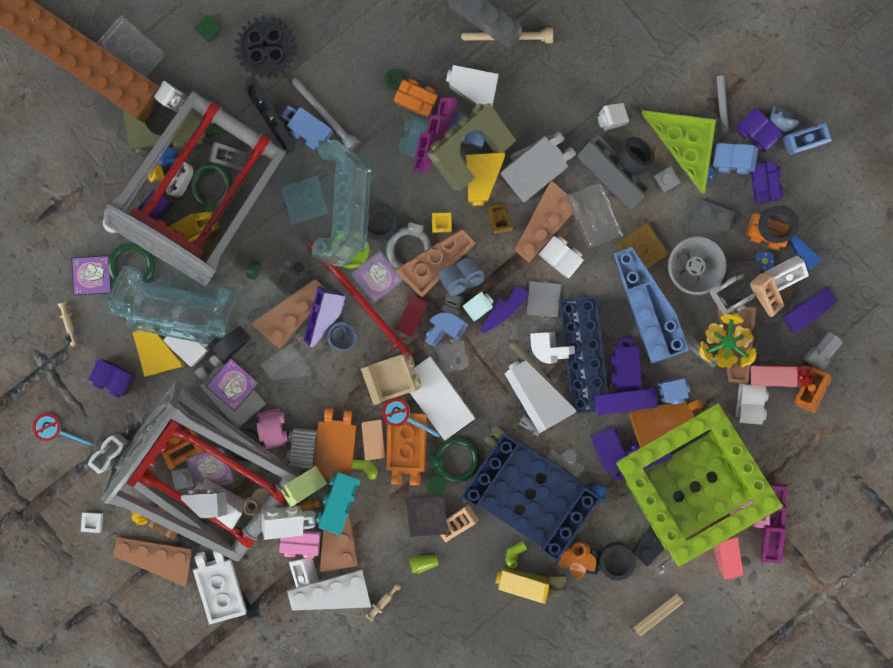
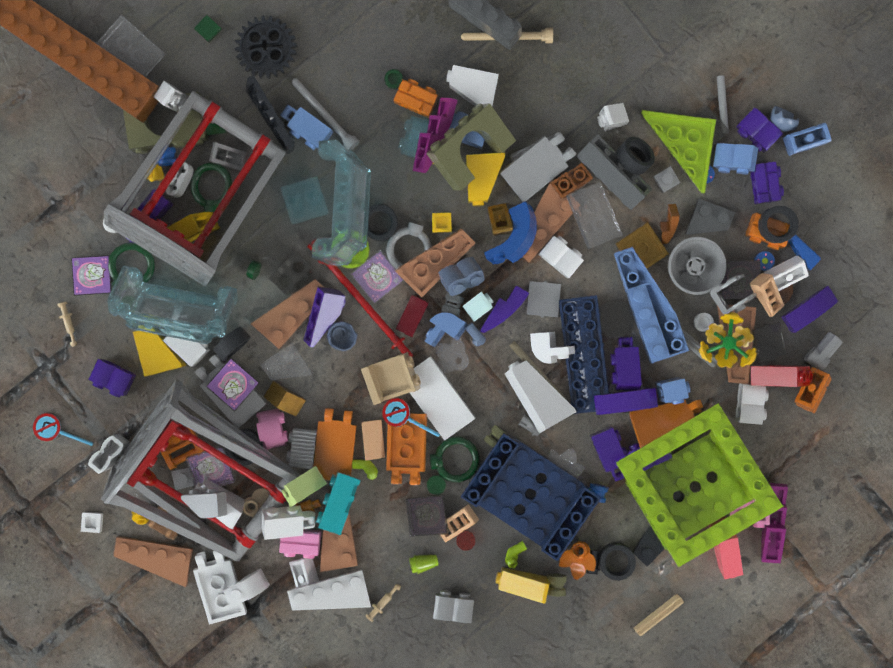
(246, 588): none -> white brick
(284, 399): none -> pearl gold slope
(453, 607): none -> light grey brick
(465, 540): none -> clear red tile
(478, 337): none -> sand blue arm
(521, 237): none -> blue arch
(571, 181): none -> dark orange slope
(668, 228): none -> dark orange slope
(702, 321): none -> white tile

